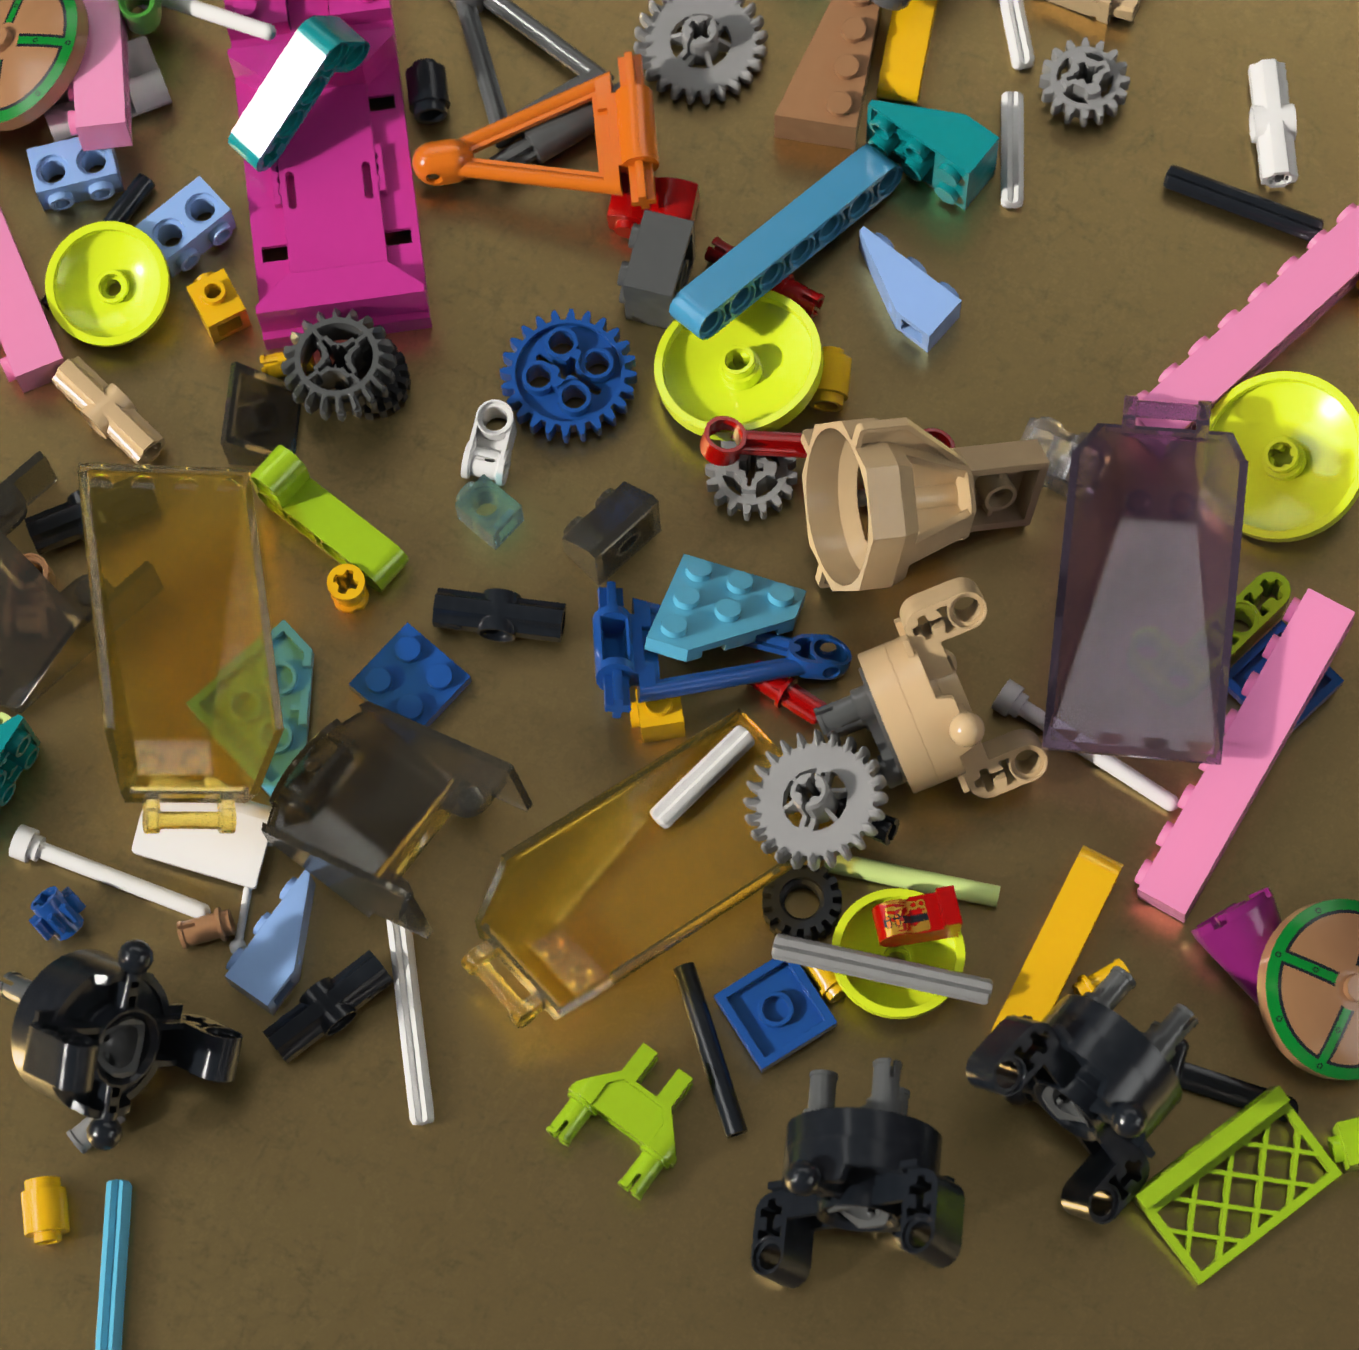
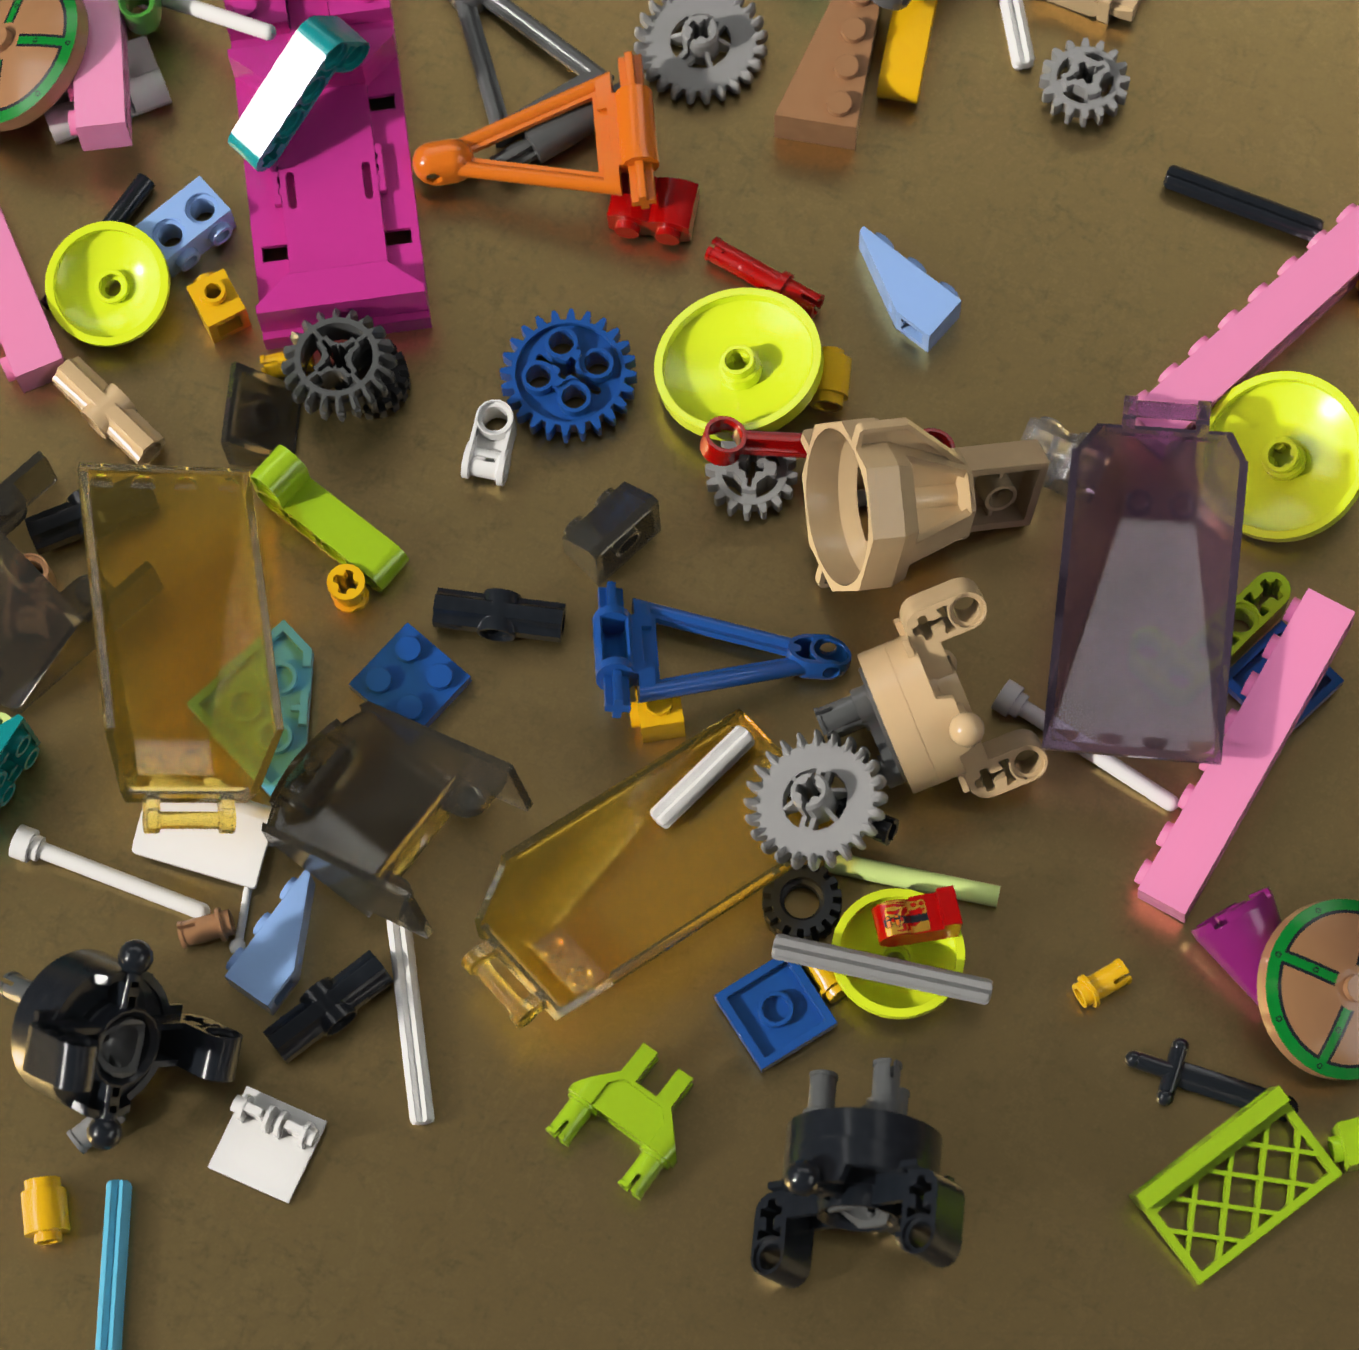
(57, 913): blue gear -> none
(78, 184): light blue brick -> none
(267, 1144): none -> white hinge
(427, 90): black brick -> none
(494, 527): clear light blue brick -> none
(657, 267): dark grey brick -> none
(710, 1050): black piece -> none
(719, 607): medium azure plate -> none
(785, 242): dark azure beam -> none
(791, 696): red axle -> none
(935, 147): teal slope -> none
(1012, 149): white axle -> none
(1062, 936): yellow beam -> none
(1094, 1081): black piece -> none
(1272, 123): white piece -> none

